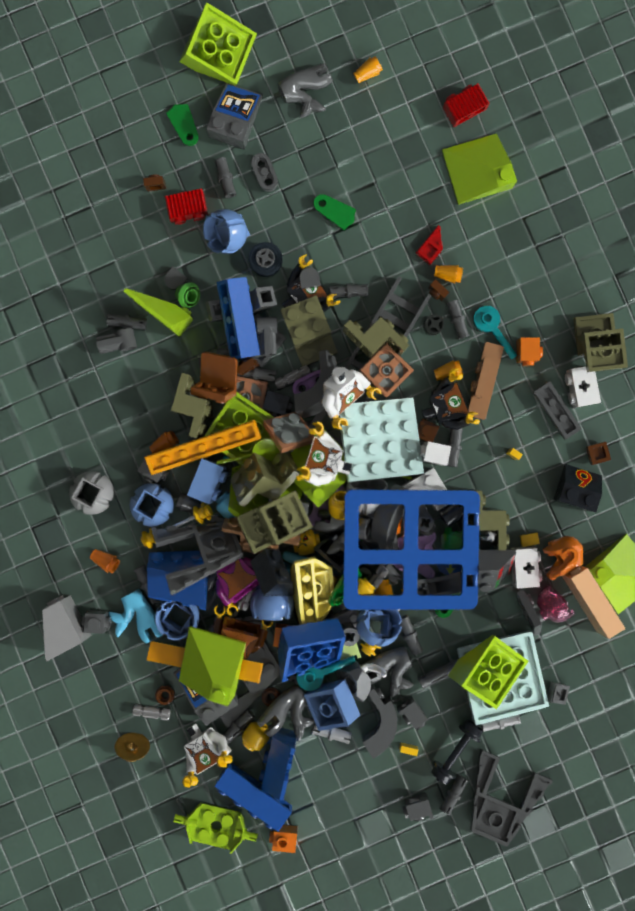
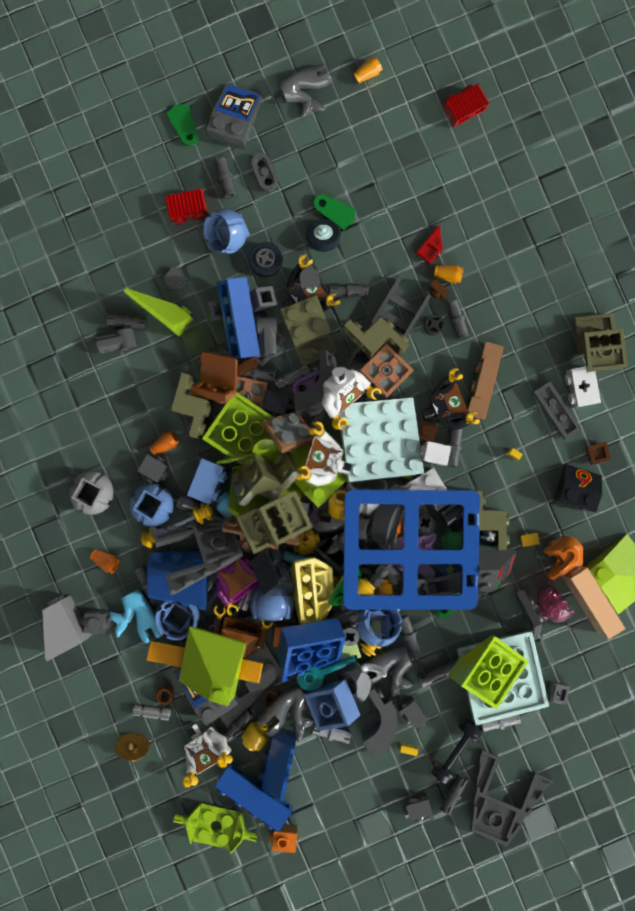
(154, 183): reddish brown plate -> none
(188, 294): bright green cone -> none
(203, 447): light orange tile -> none
(218, 46): lime slope -> none
(323, 235): none -> black wheel
(443, 371): light orange cone -> none
(479, 168): lime slope -> none
(487, 320): teal piece -> none
(529, 351): orange brick -> none
(531, 577): white brick -> none

